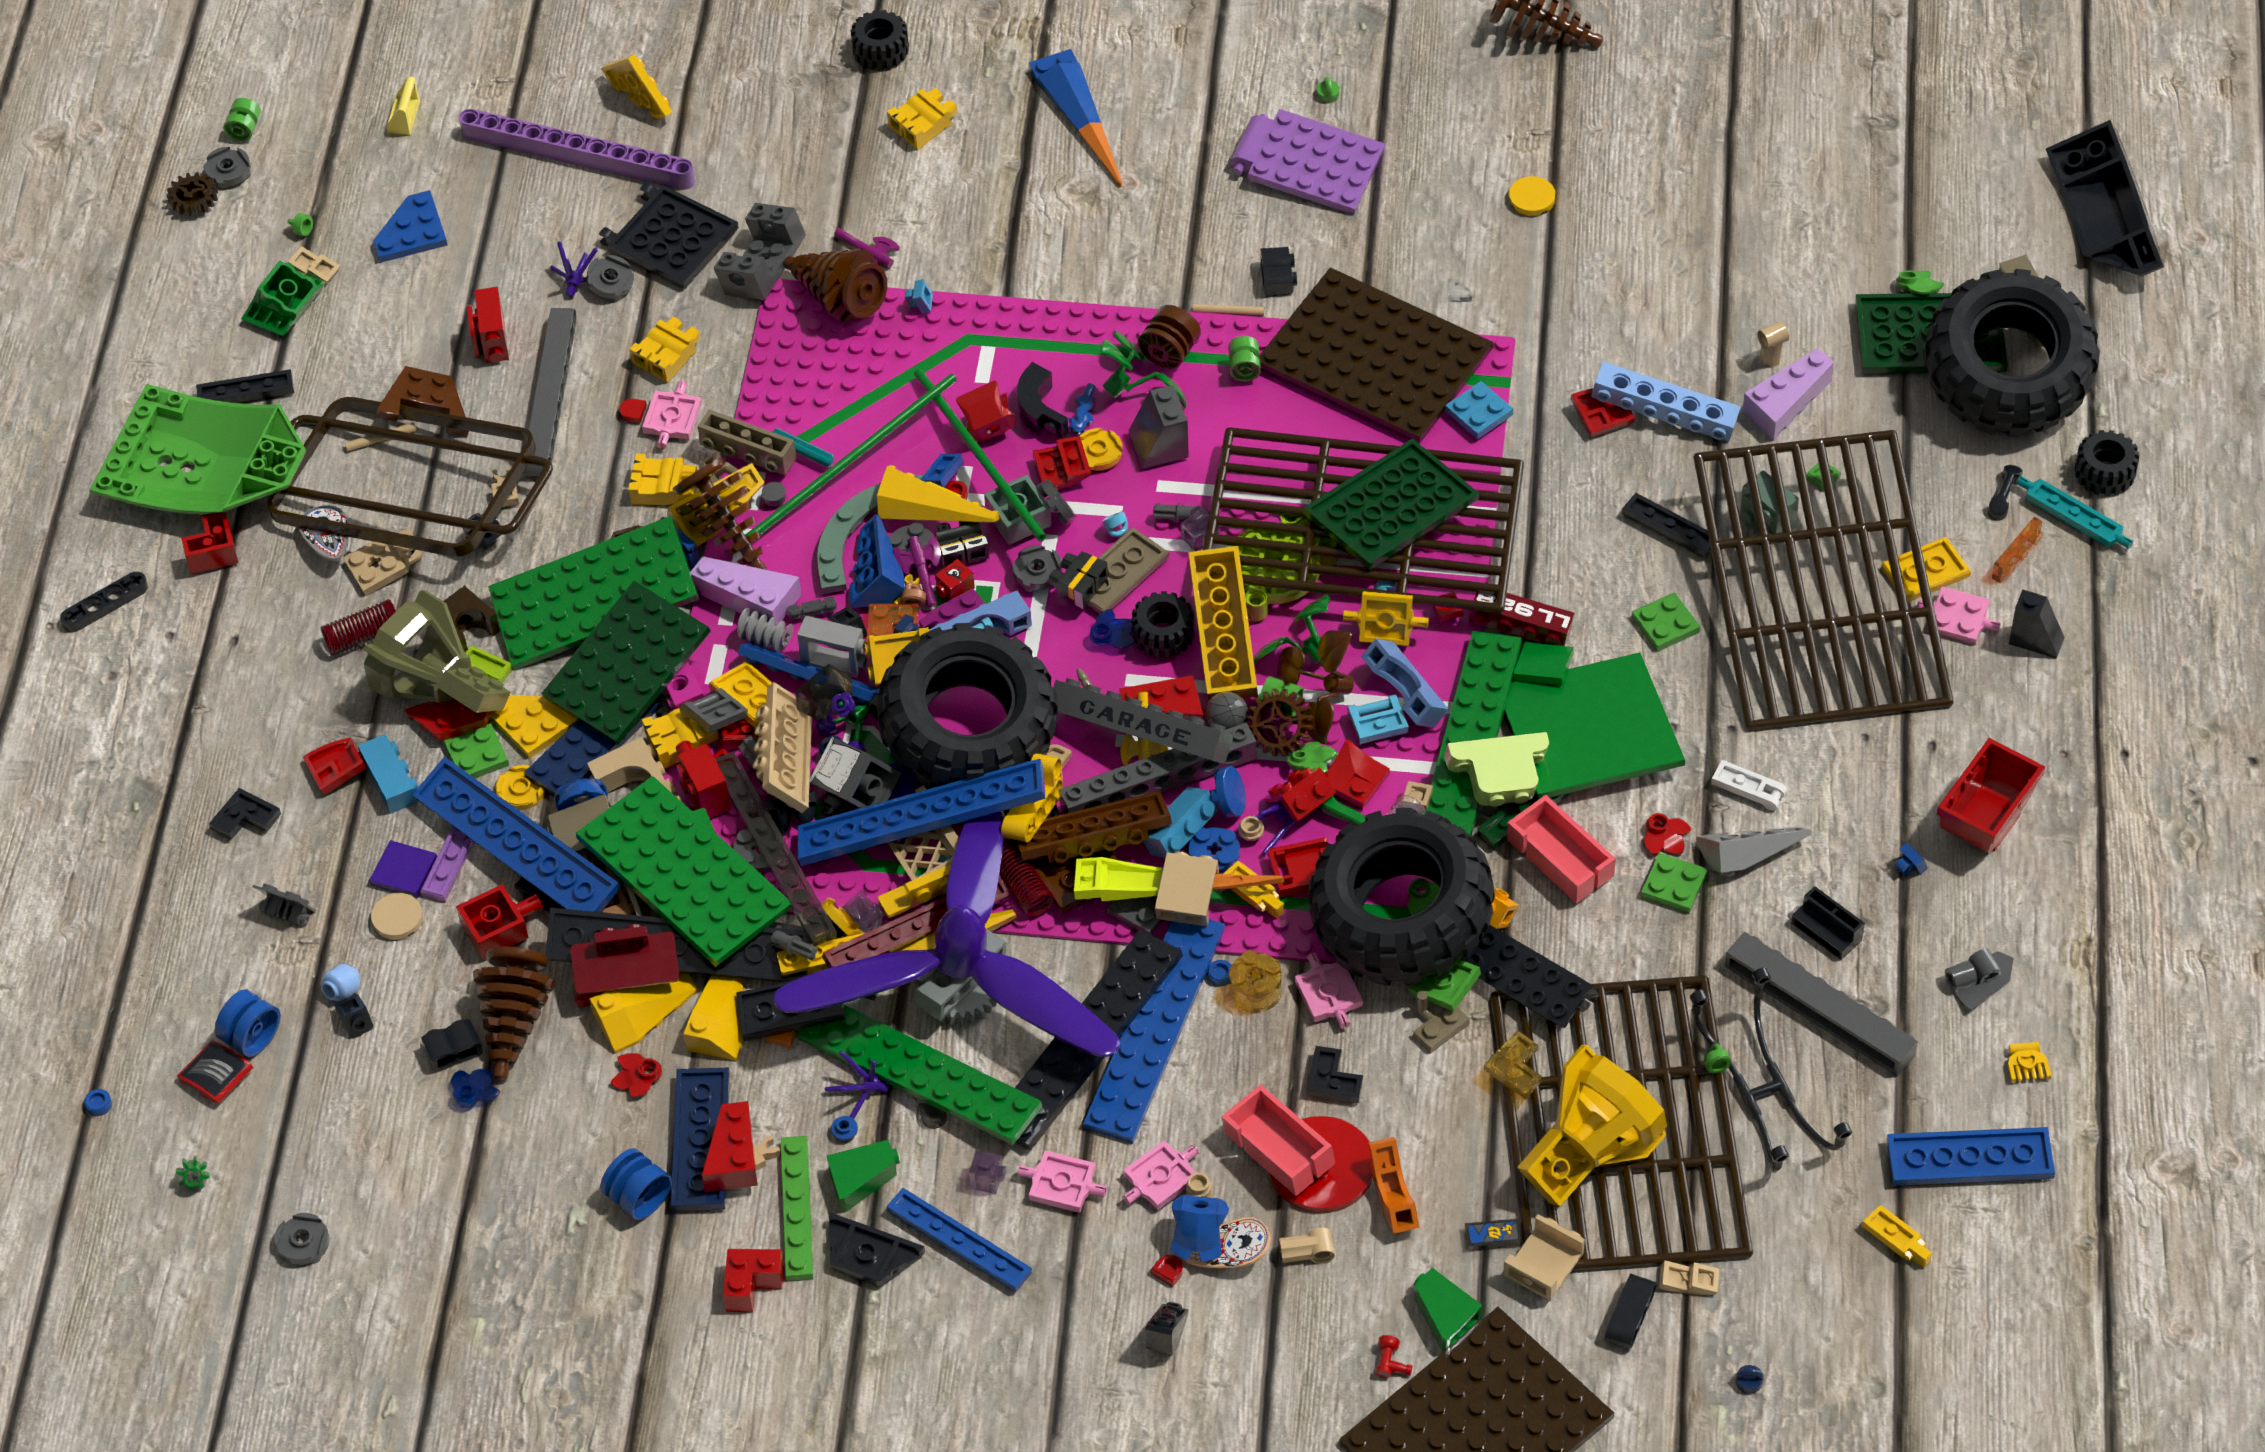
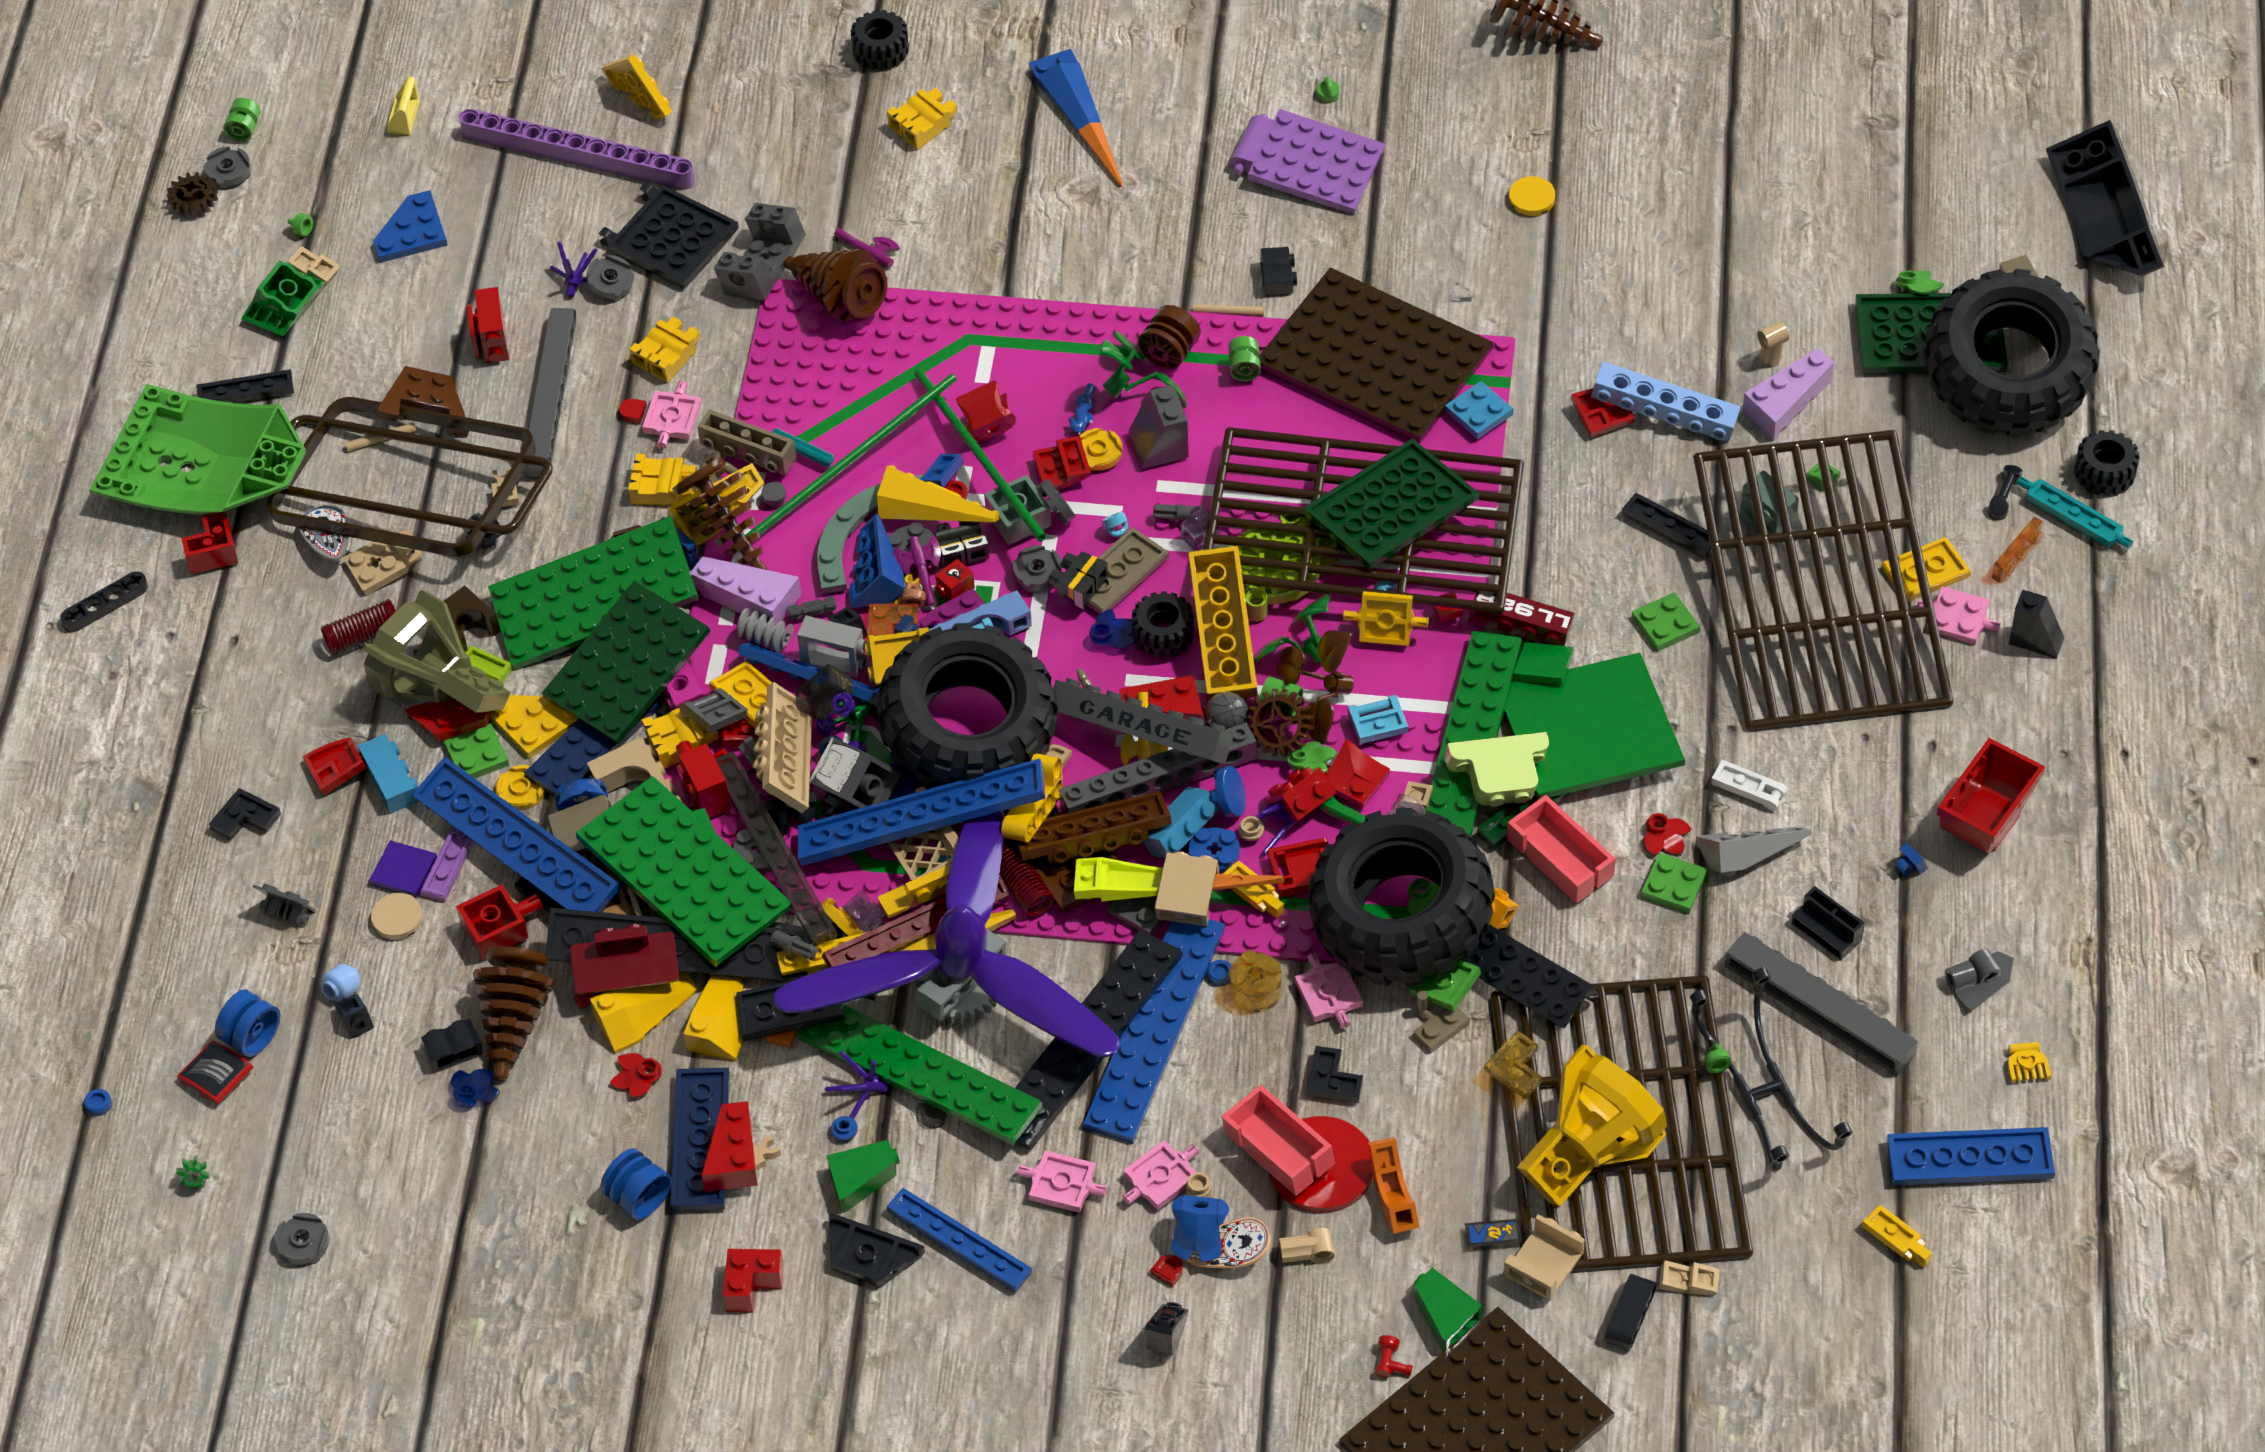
(796, 1208): bright green plate -> none
(920, 296): dark azure tile -> none
(986, 1172): clear purple brick -> none
(1031, 388): black arch -> none
(1391, 664): medium blue arch -> none
(1749, 1379): dark blue tile -> none

